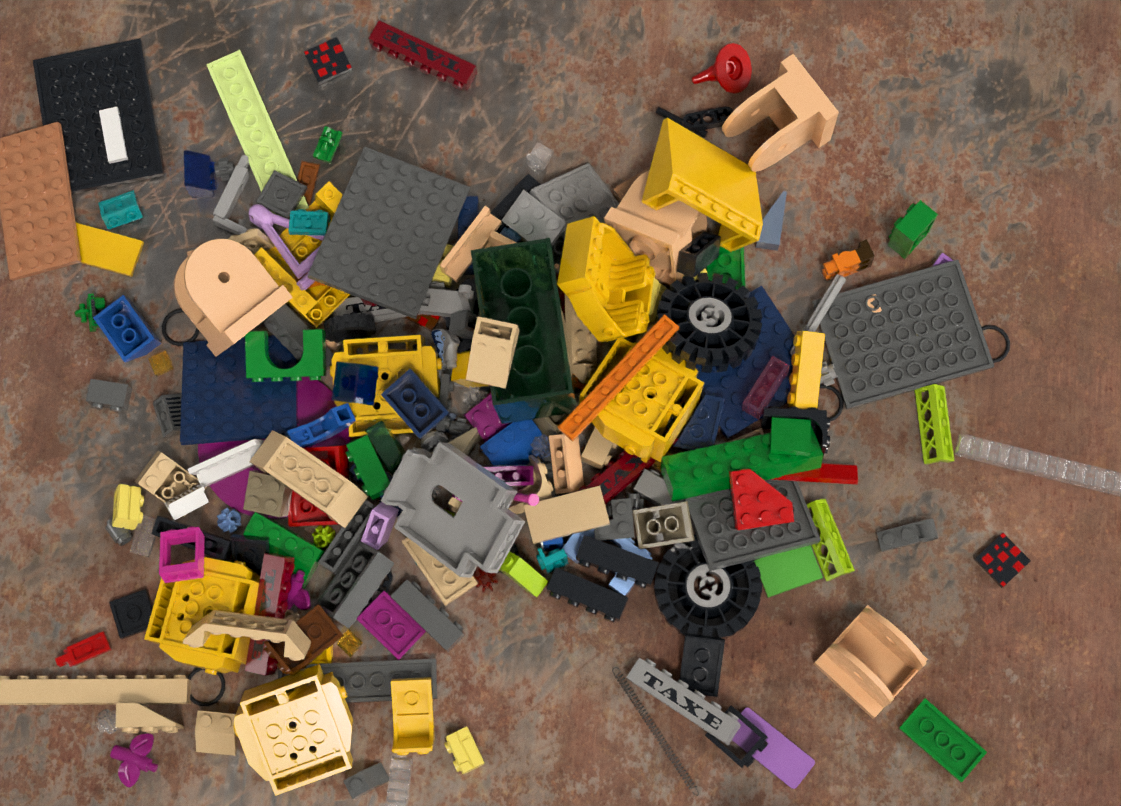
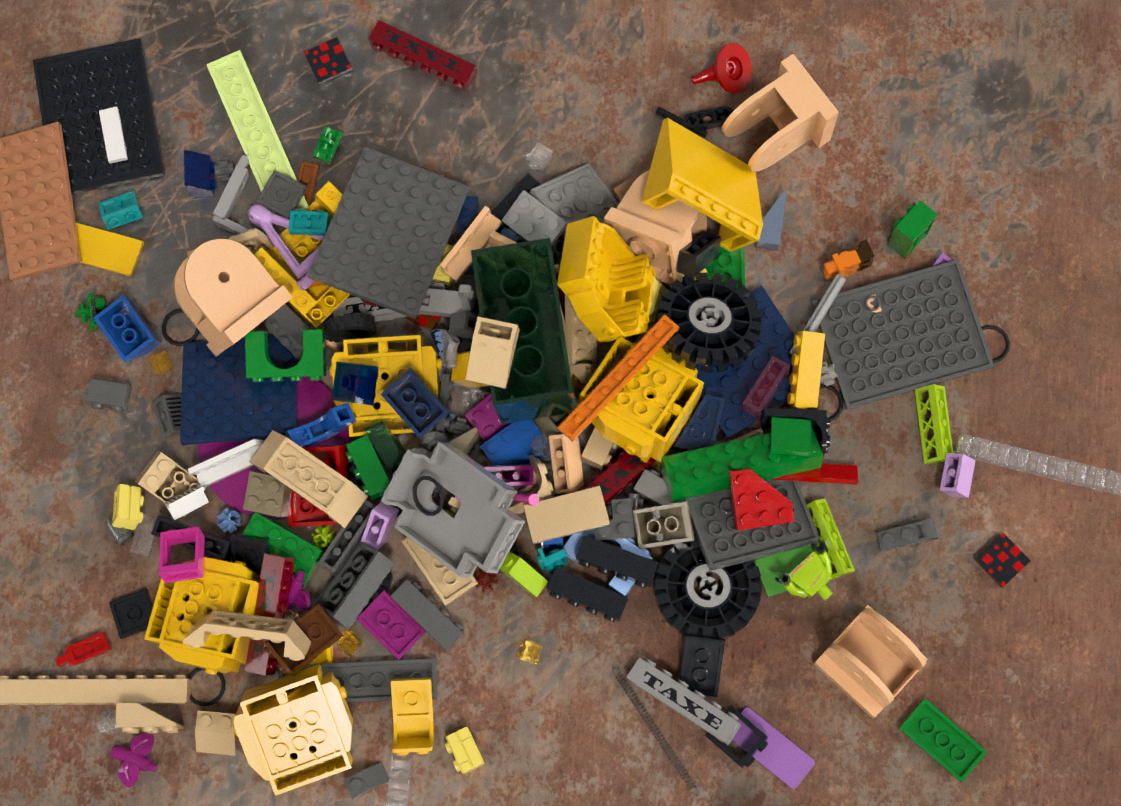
(440, 492): none -> black piece
(530, 652): none -> clear yellow tile
(810, 575): none -> lime torso
(957, 475): none -> lavender brick

